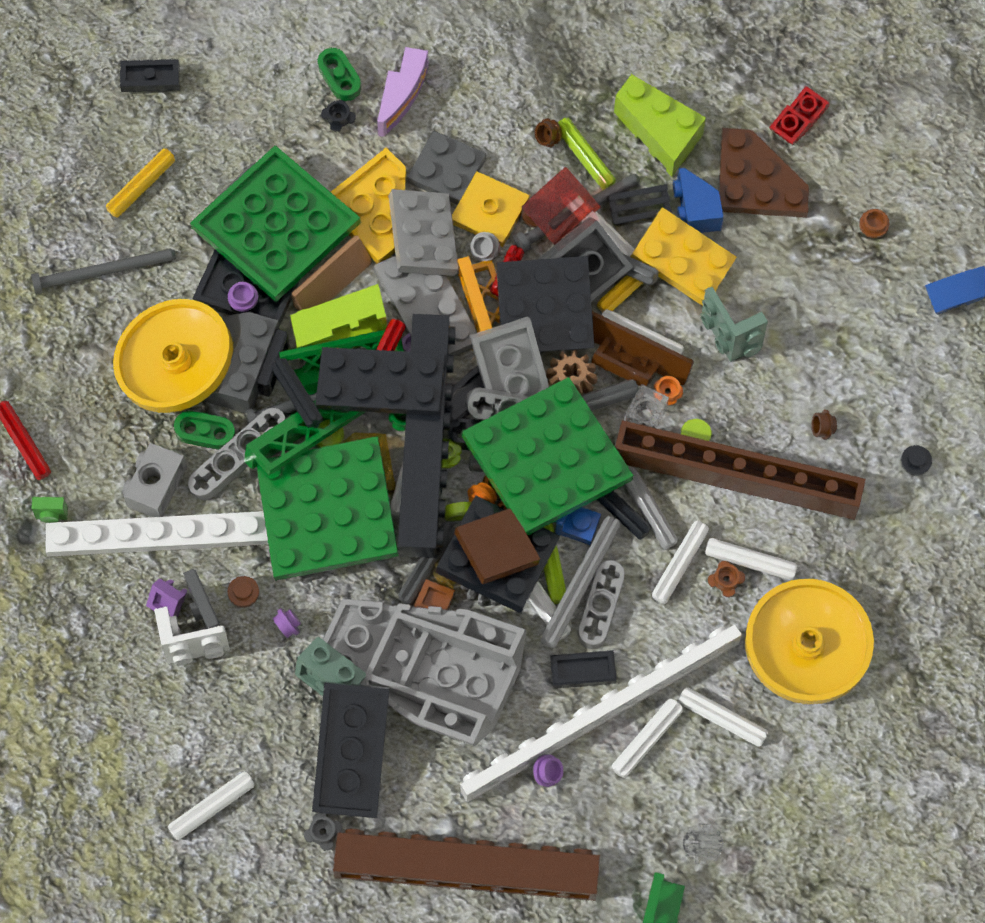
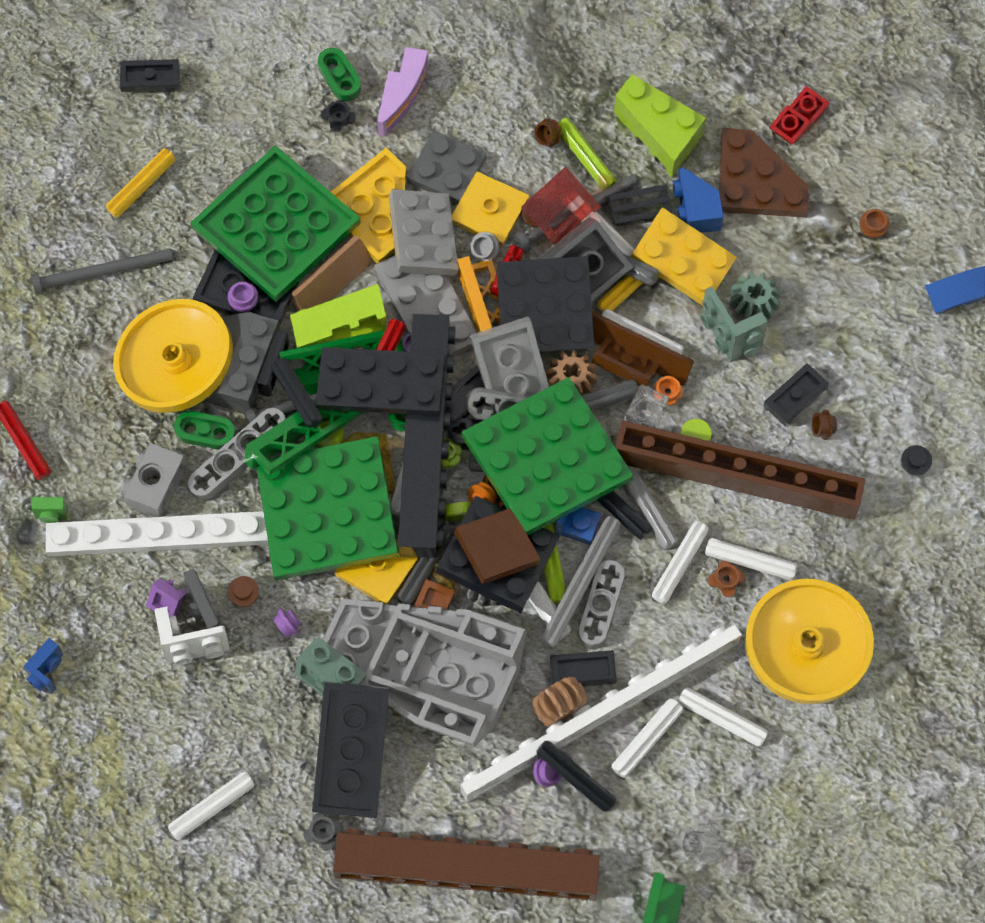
(43, 661): none -> blue bracket
(379, 578): none -> yellow plate
(559, 701): none -> medium nougat gear
(576, 776): none -> black axle
(743, 294): none -> sand green gear
(796, 394): none -> black plate

